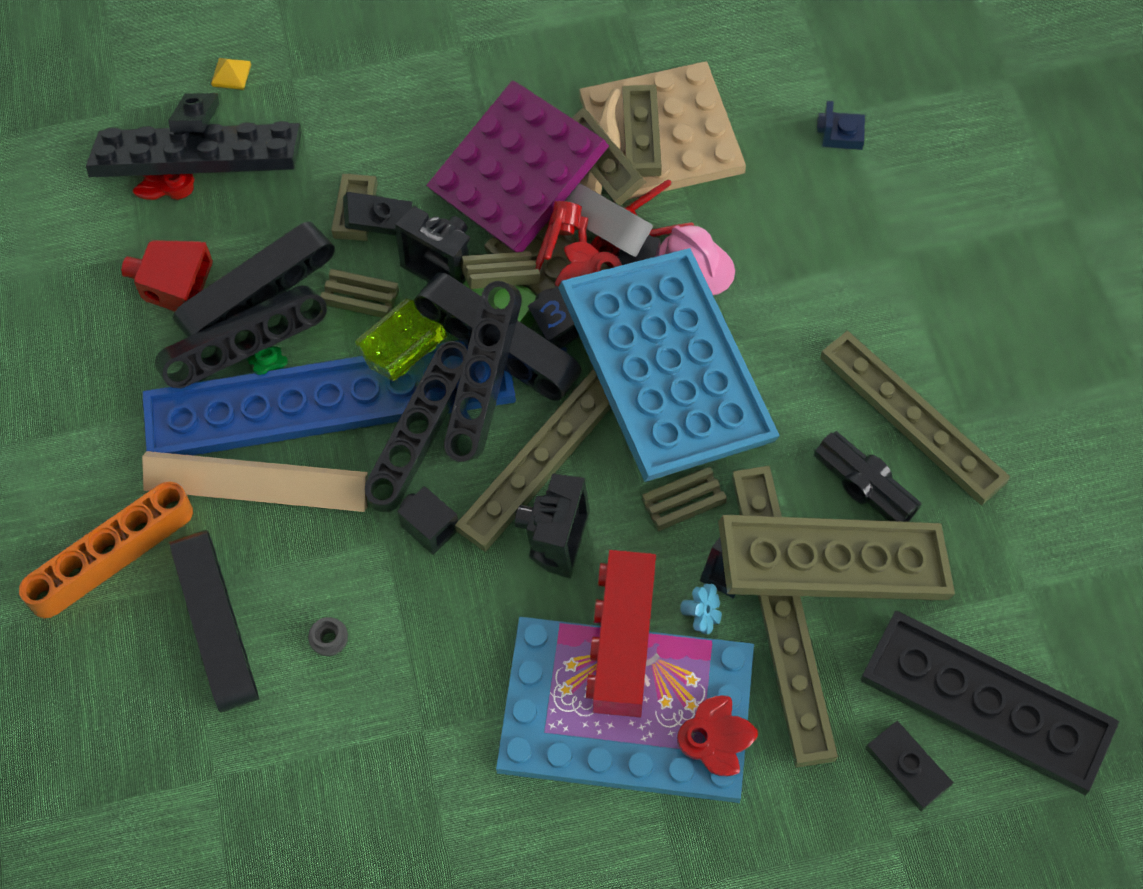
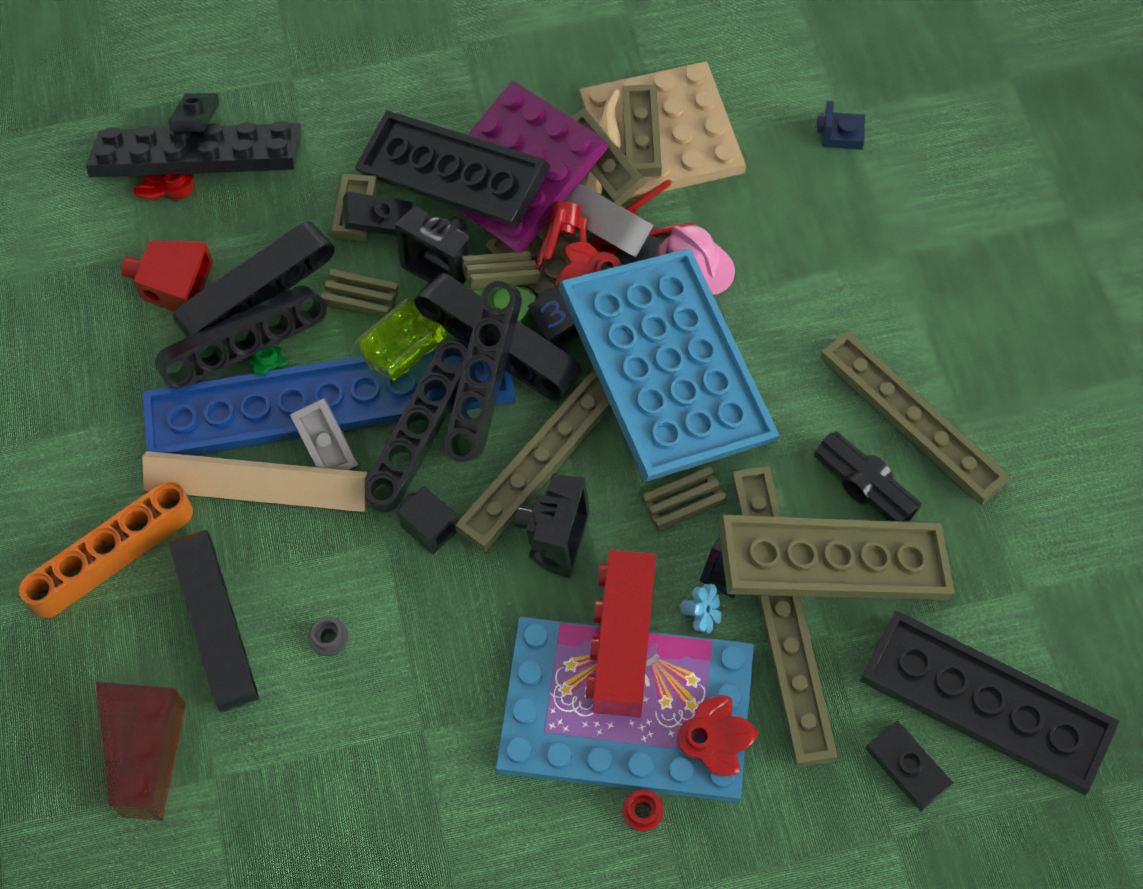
(139, 745): none -> clear red wedge
(231, 73): yellow slope -> none
(323, 436): none -> light grey plate
(453, 168): none -> black plate
(646, 798): none -> red plate

